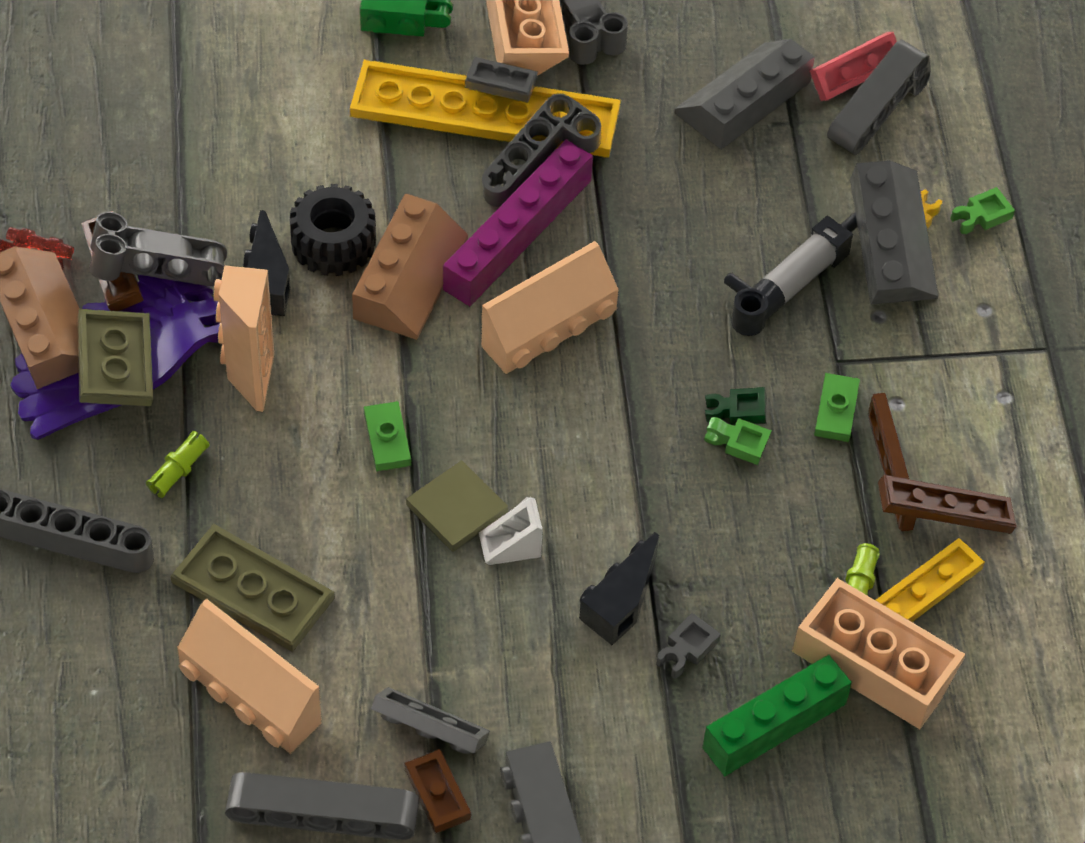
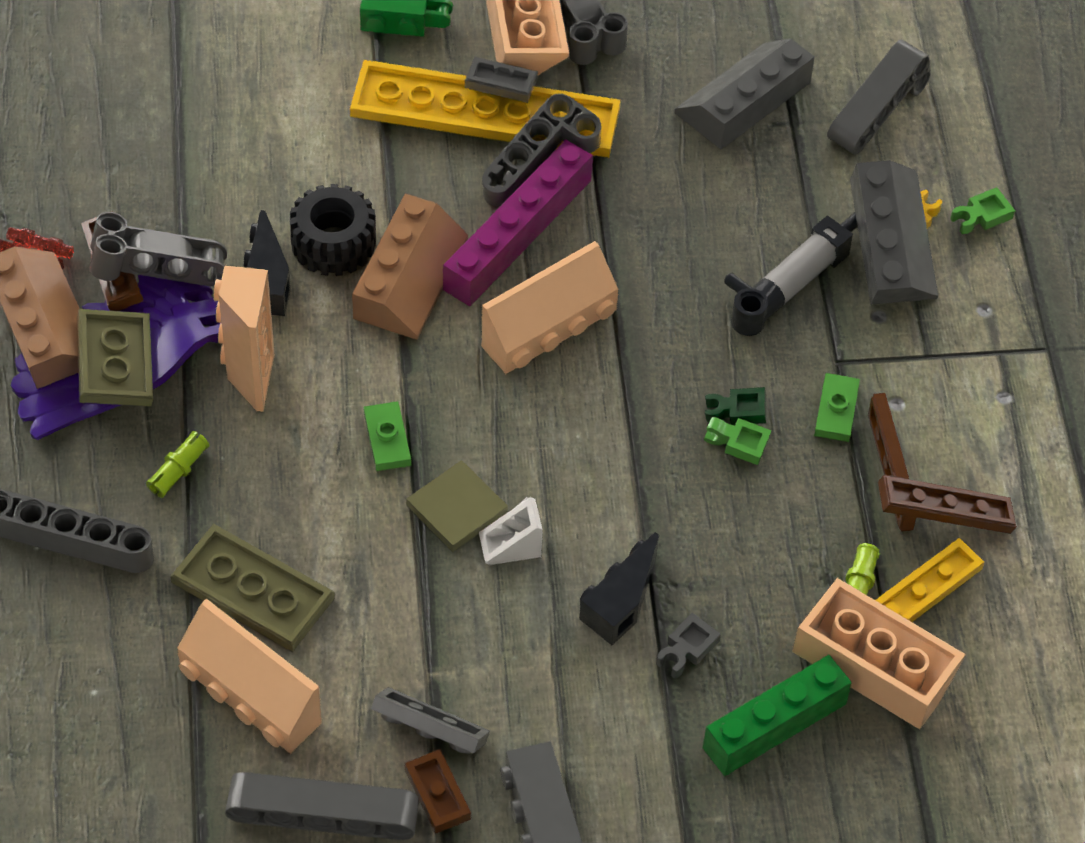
(851, 67): coral plate -> none

